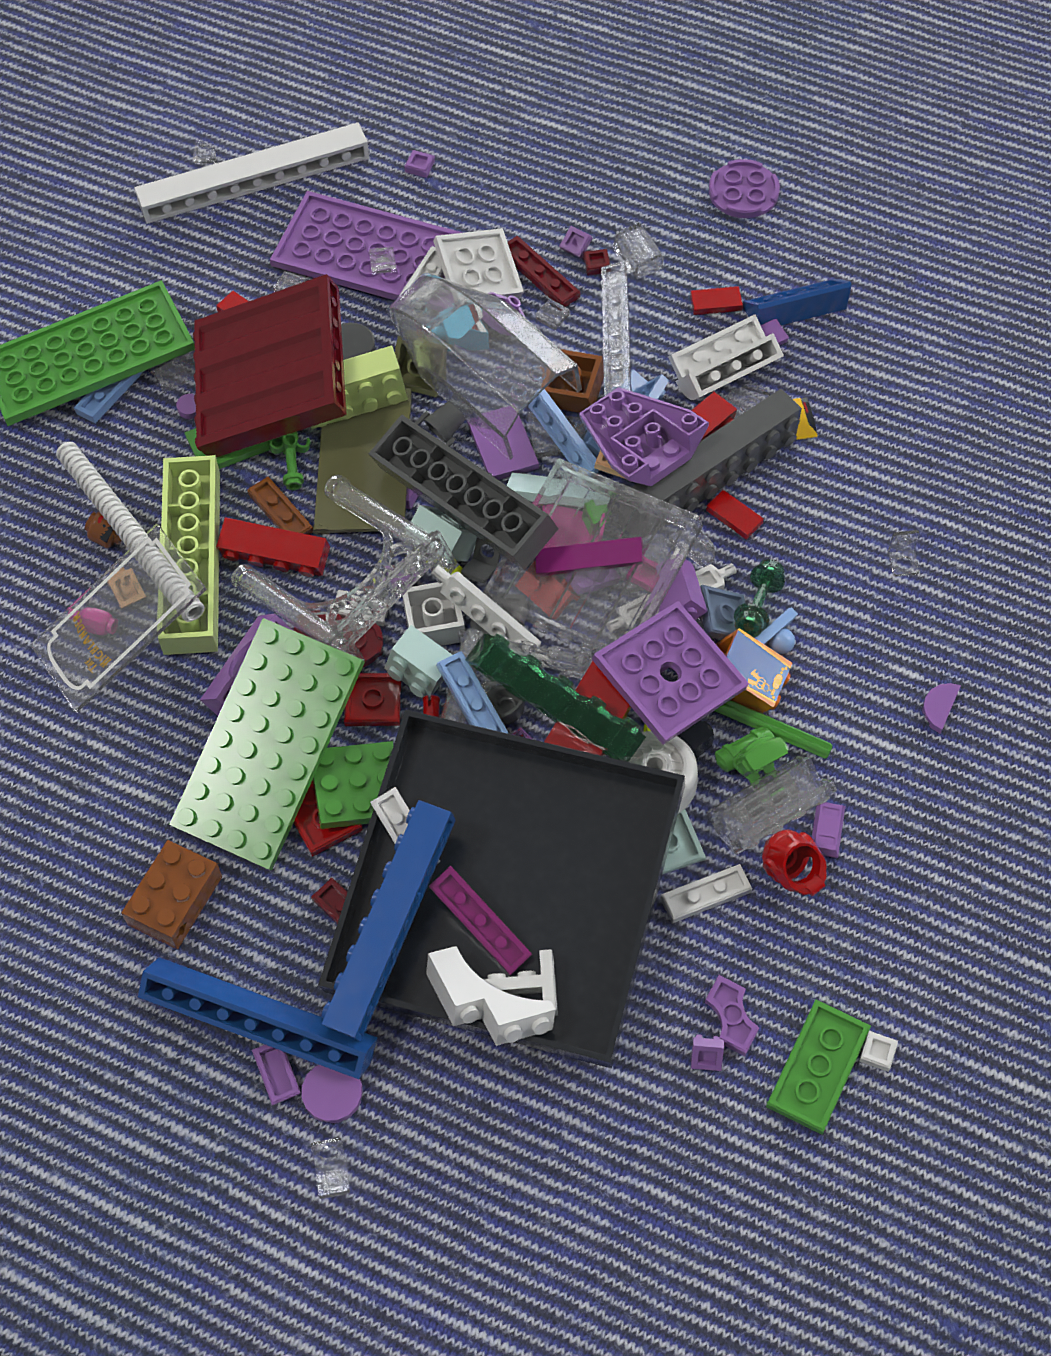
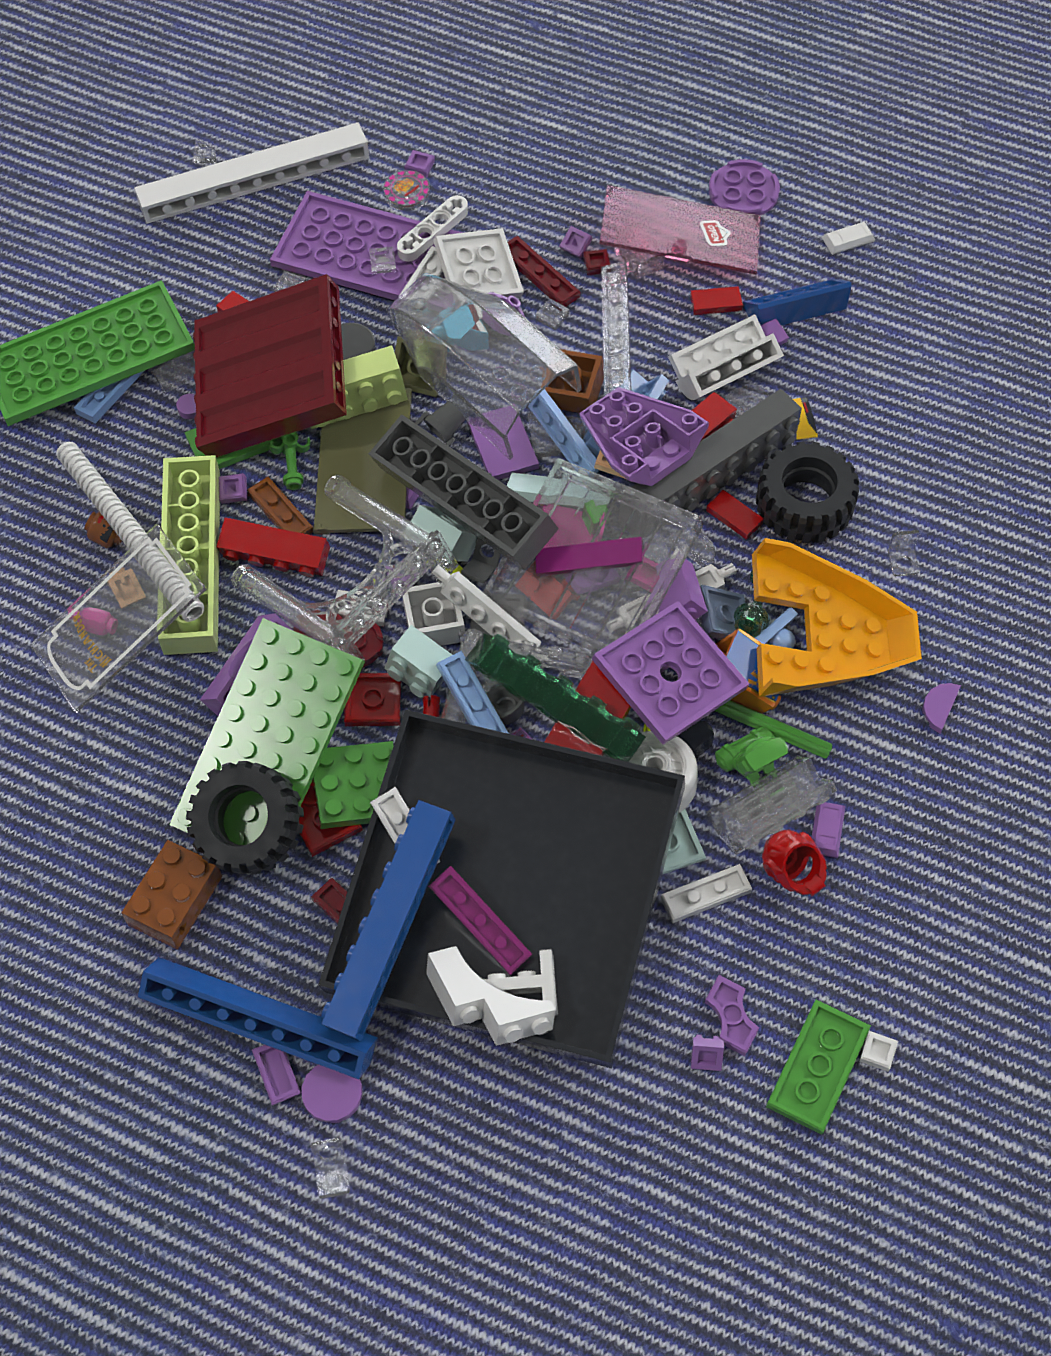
(209, 813): none -> black tyre
(232, 488): none -> medium lavender tile
(406, 190): none -> clear tile
(428, 225): none -> white beam
(680, 230): none -> clear pink door
(811, 465): none -> black tyre
(848, 238): none -> white tile
(848, 622): none -> light orange piece

